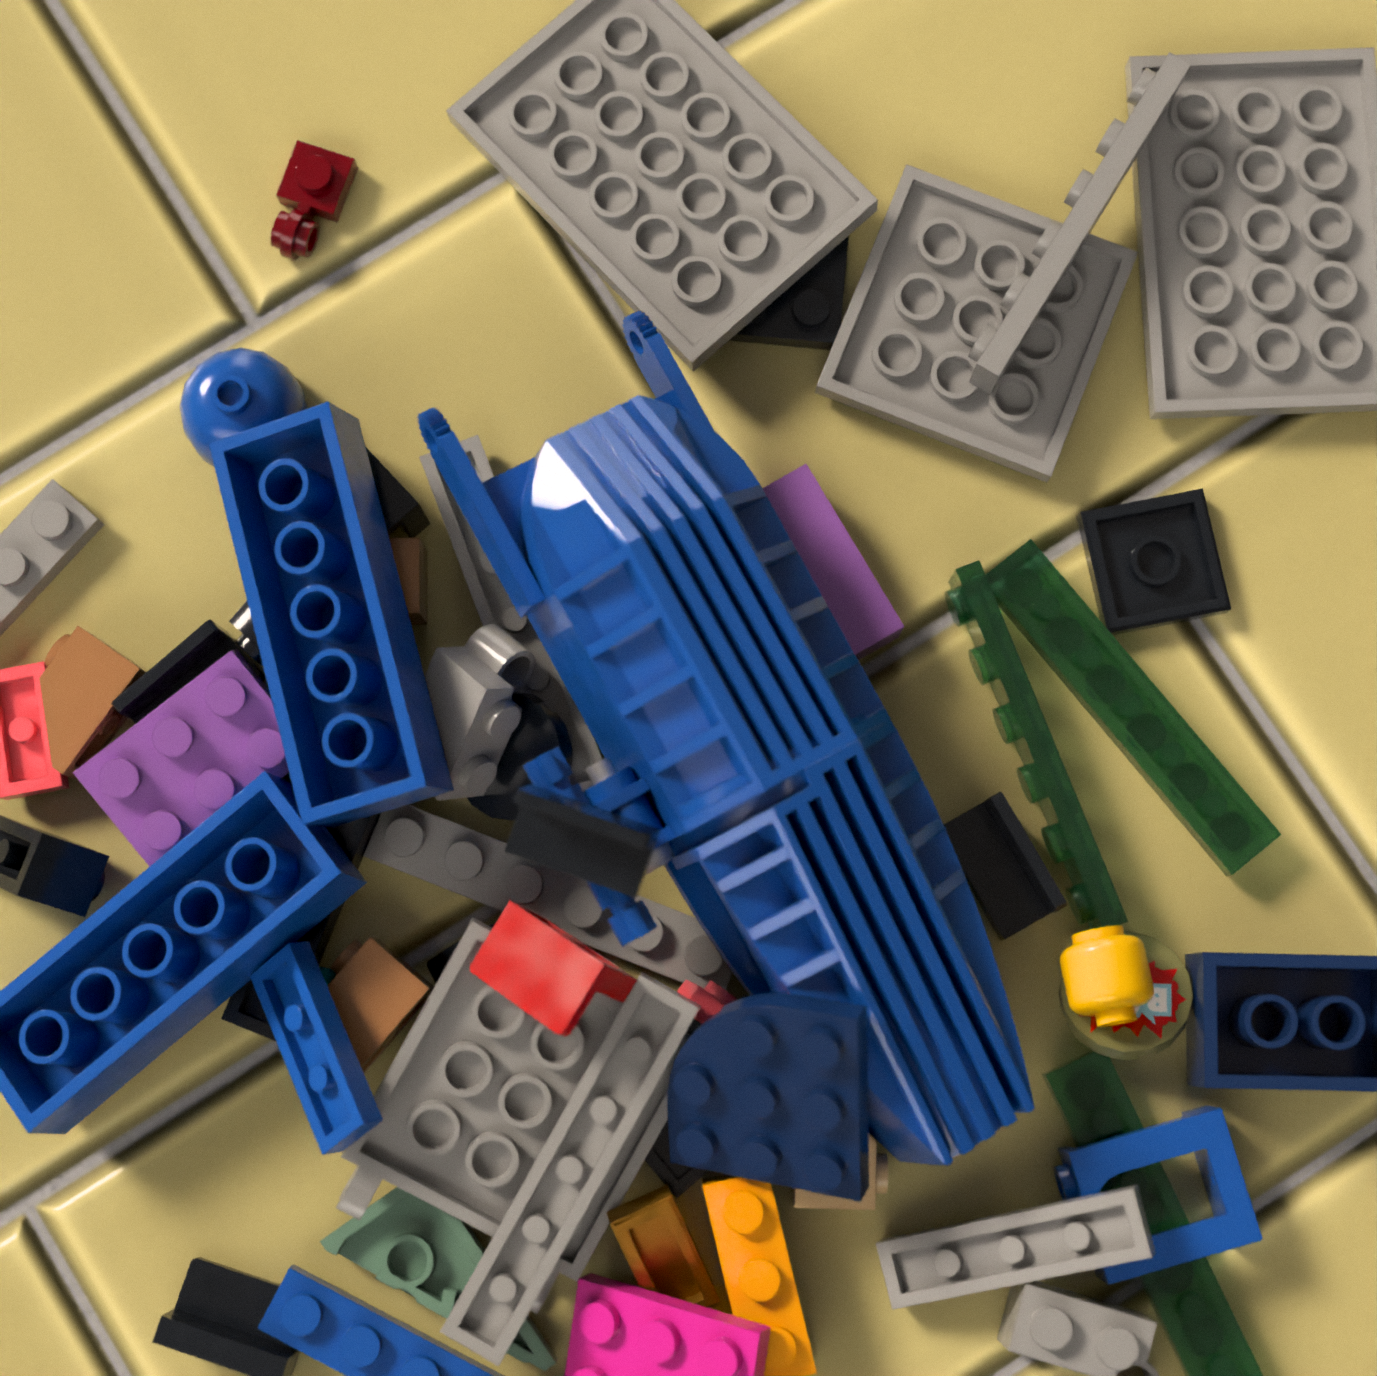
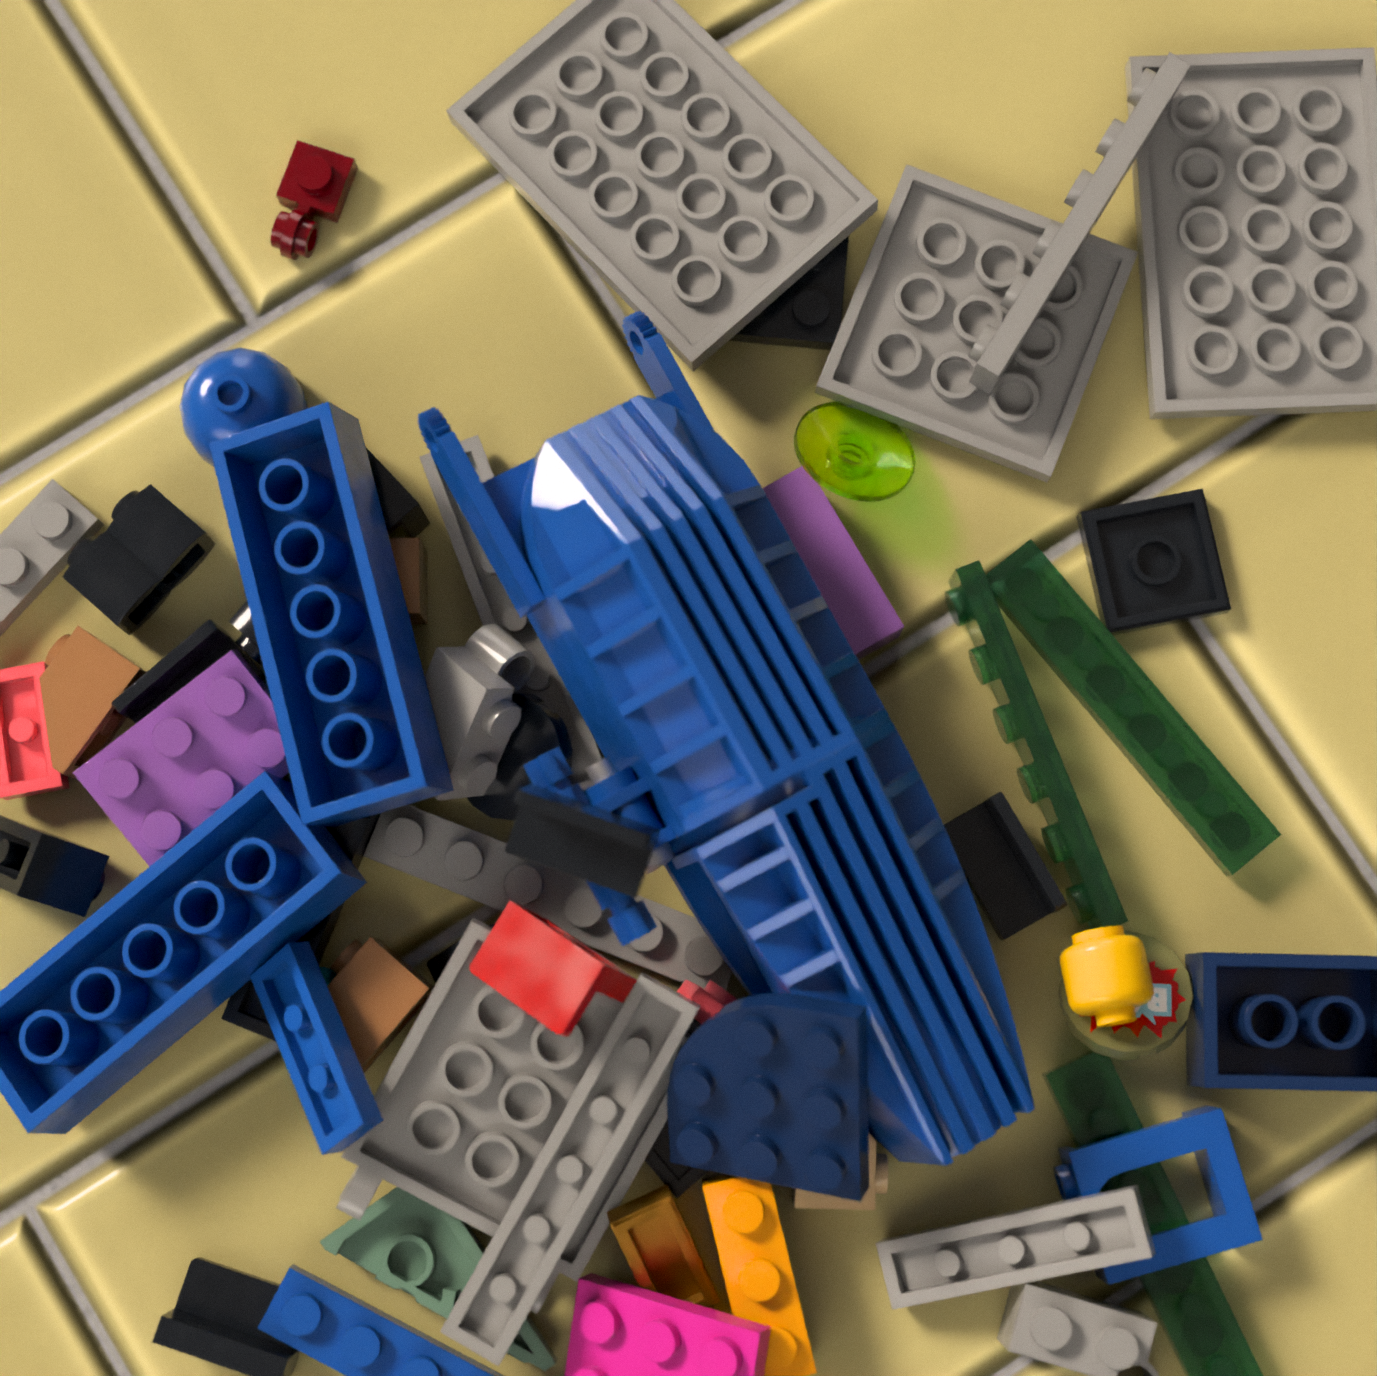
(137, 558): none -> black brick
(854, 452): none -> clear neon green dish

